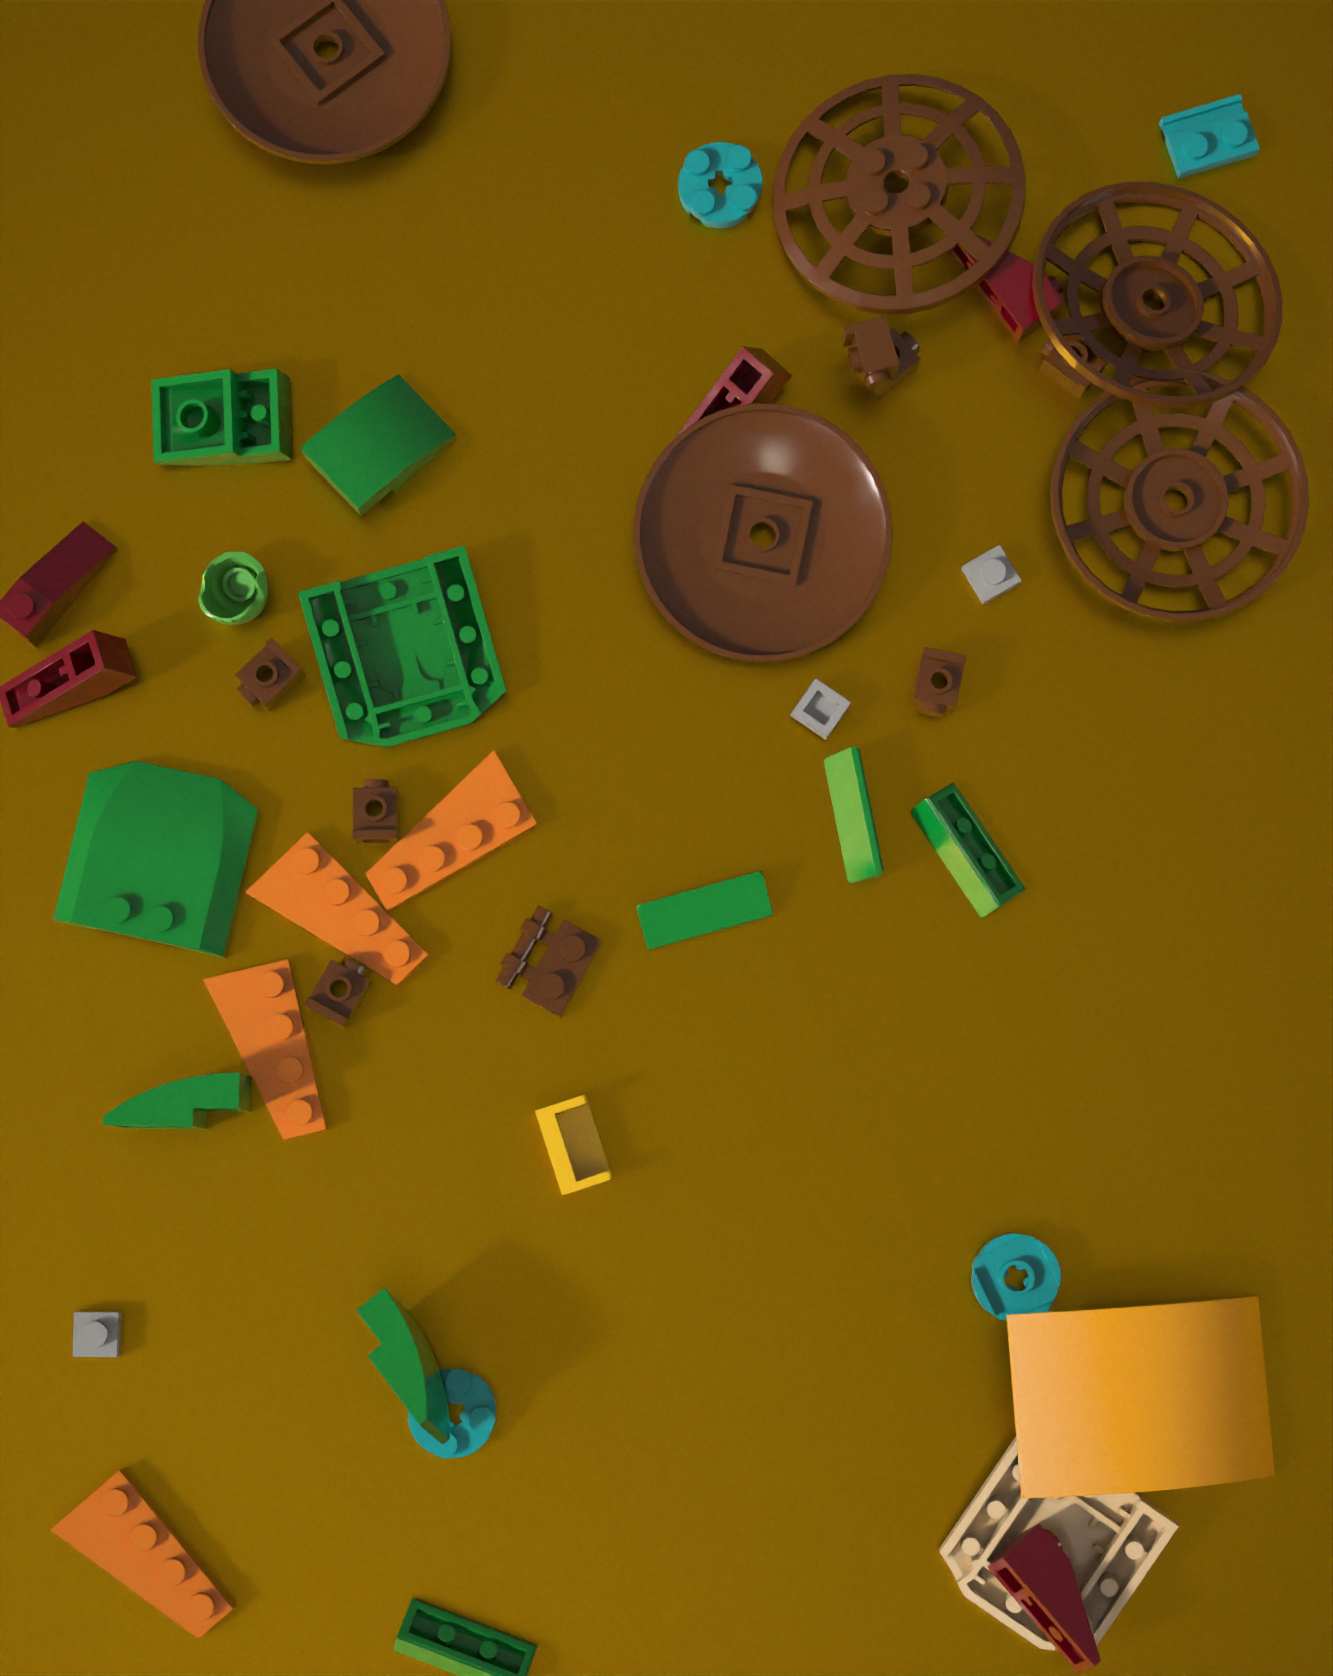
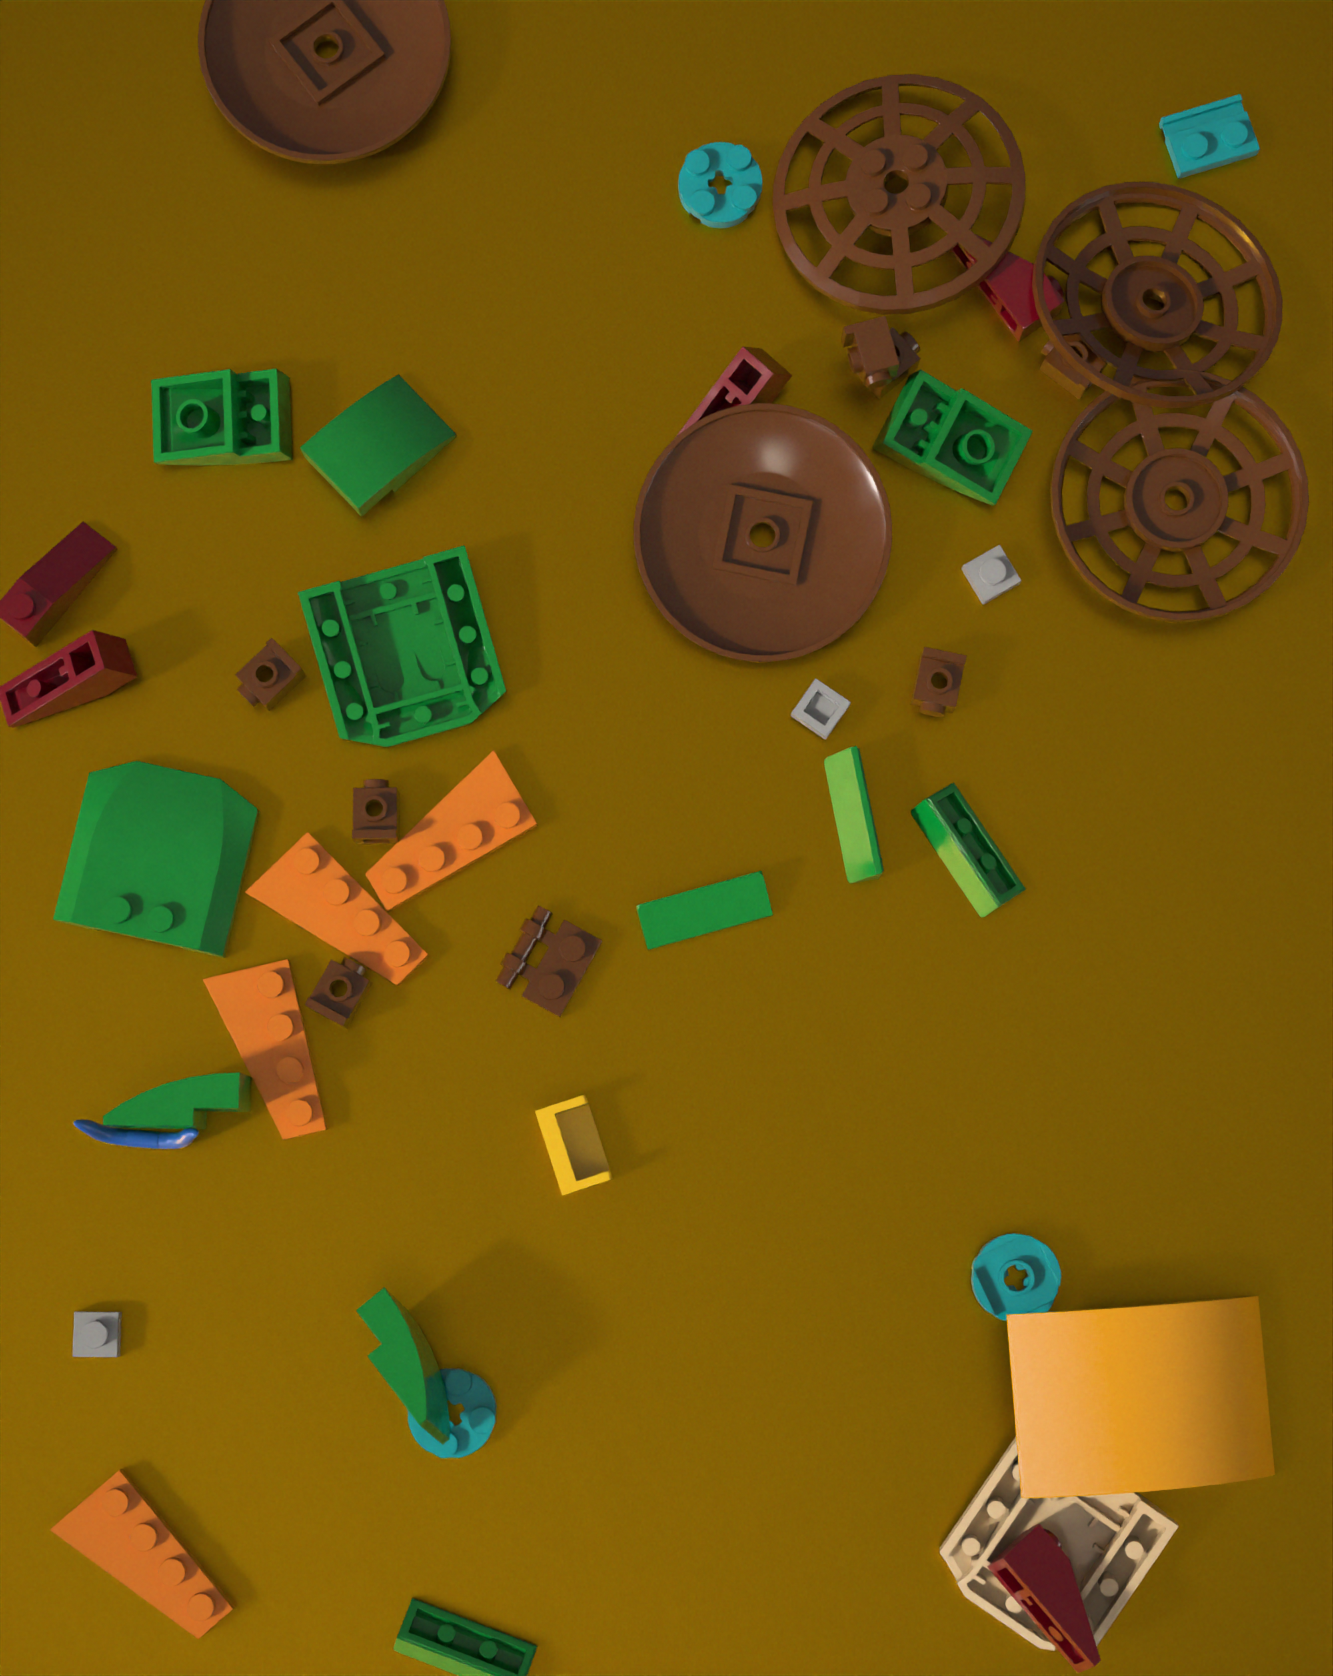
(137, 1138): none -> blue animal
(233, 588): bright green hair -> none
(952, 438): none -> green slope

